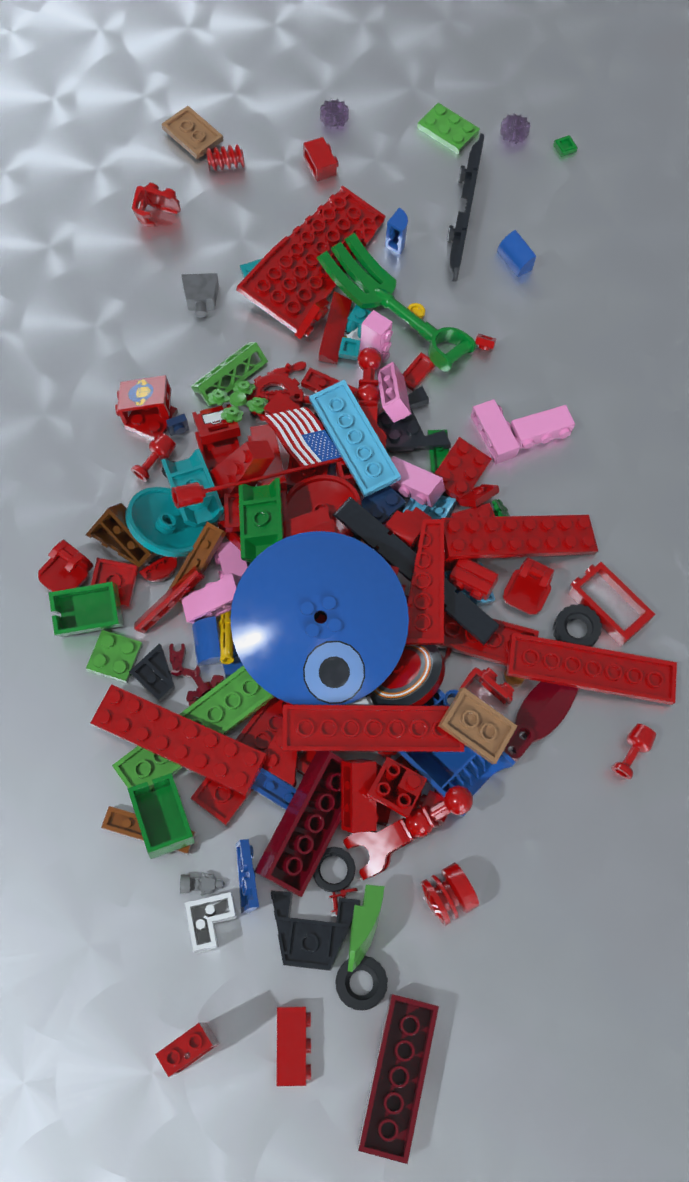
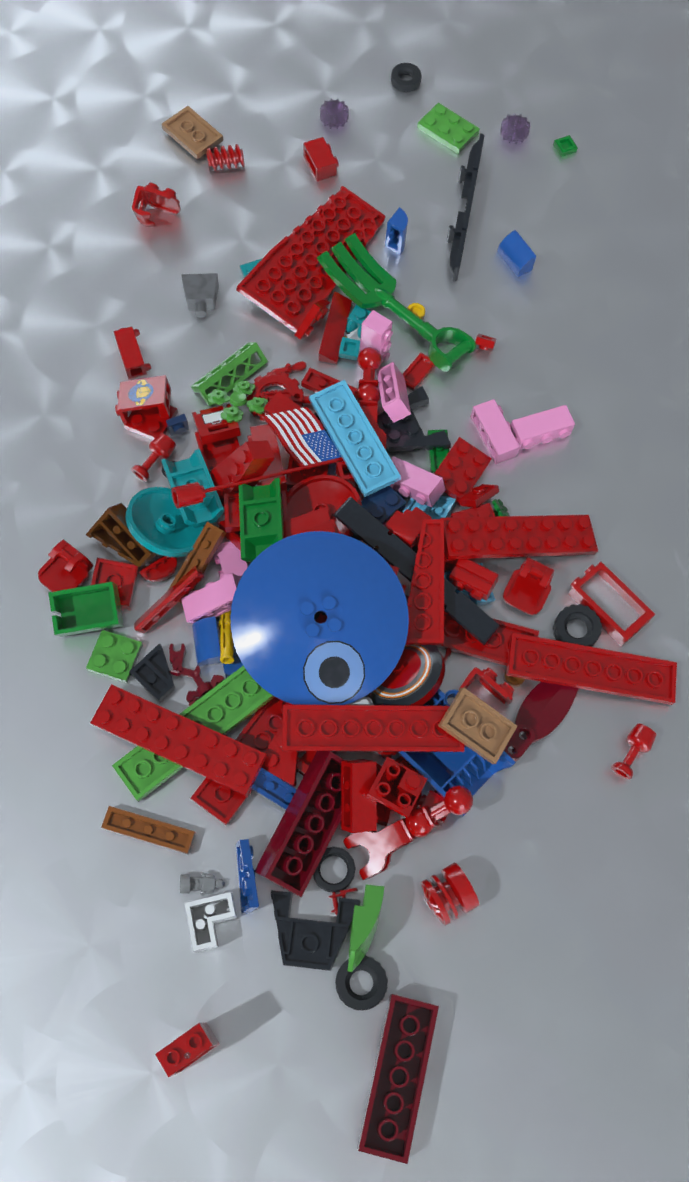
(130, 352): none -> red brick
(161, 816): green piece -> none
(293, 1046): red brick -> none
(403, 85): none -> black tyre

